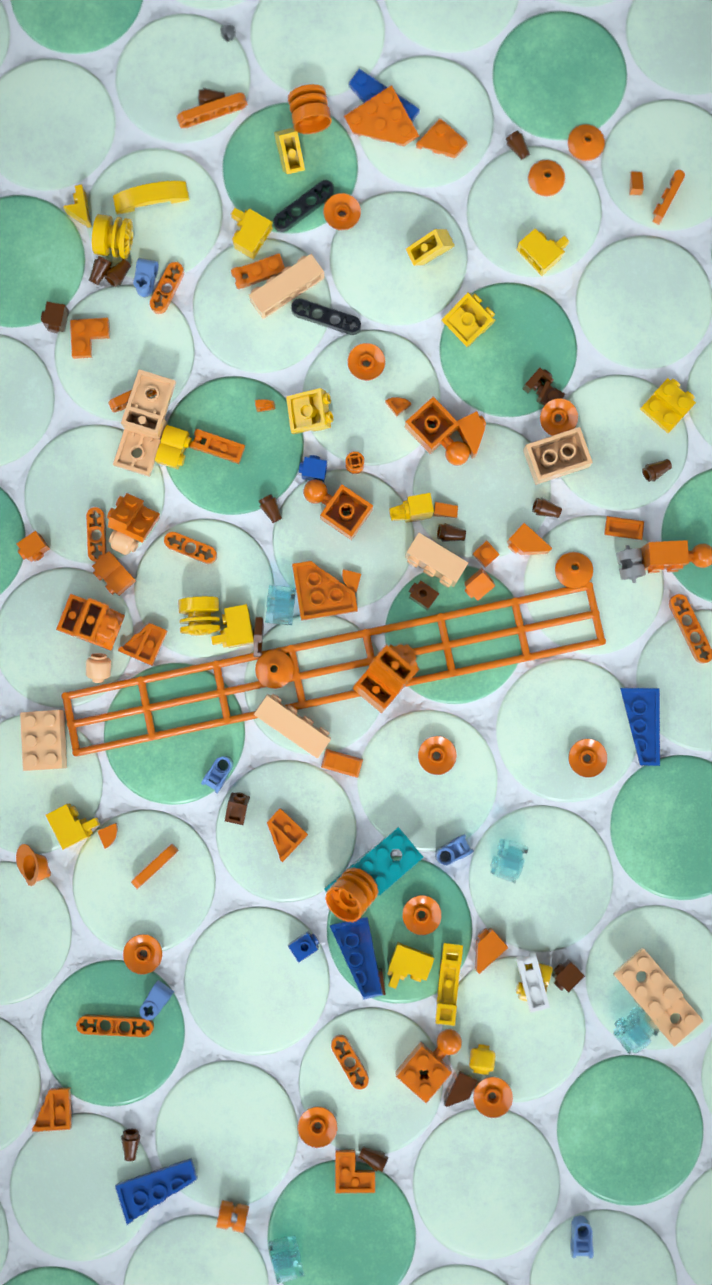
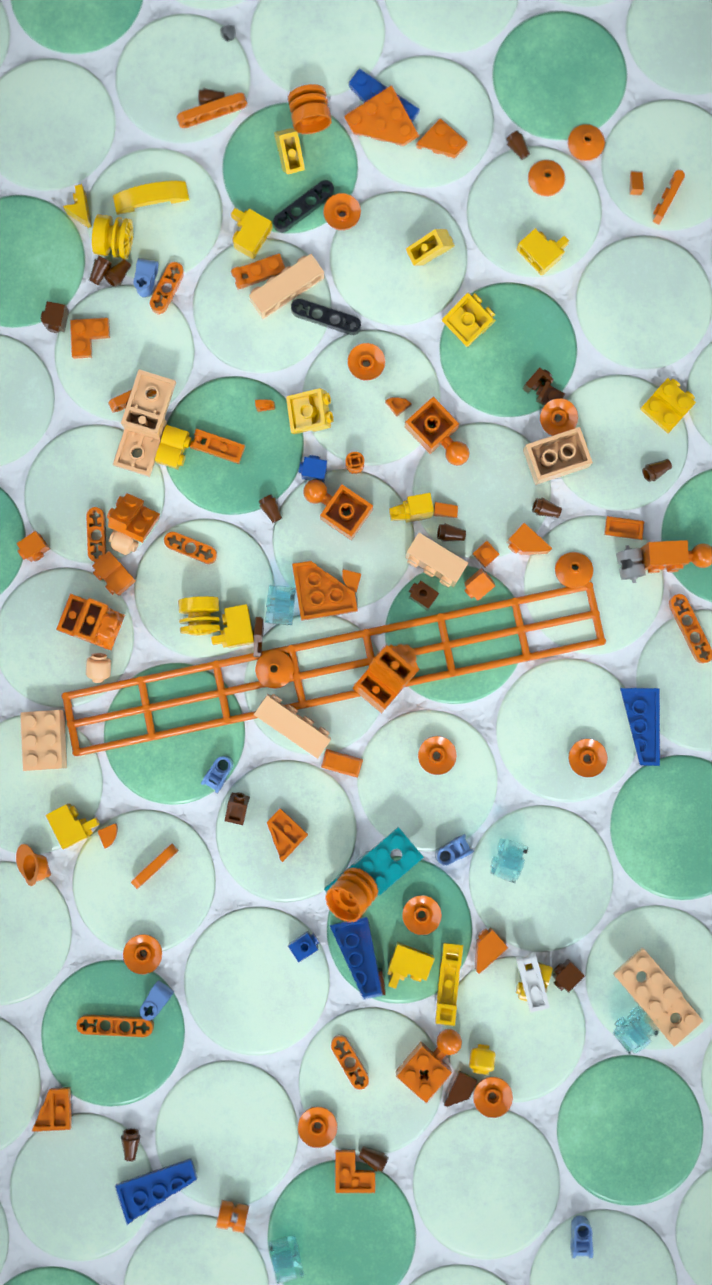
(145, 644): orange wing -> none
(471, 431): orange slope -> none

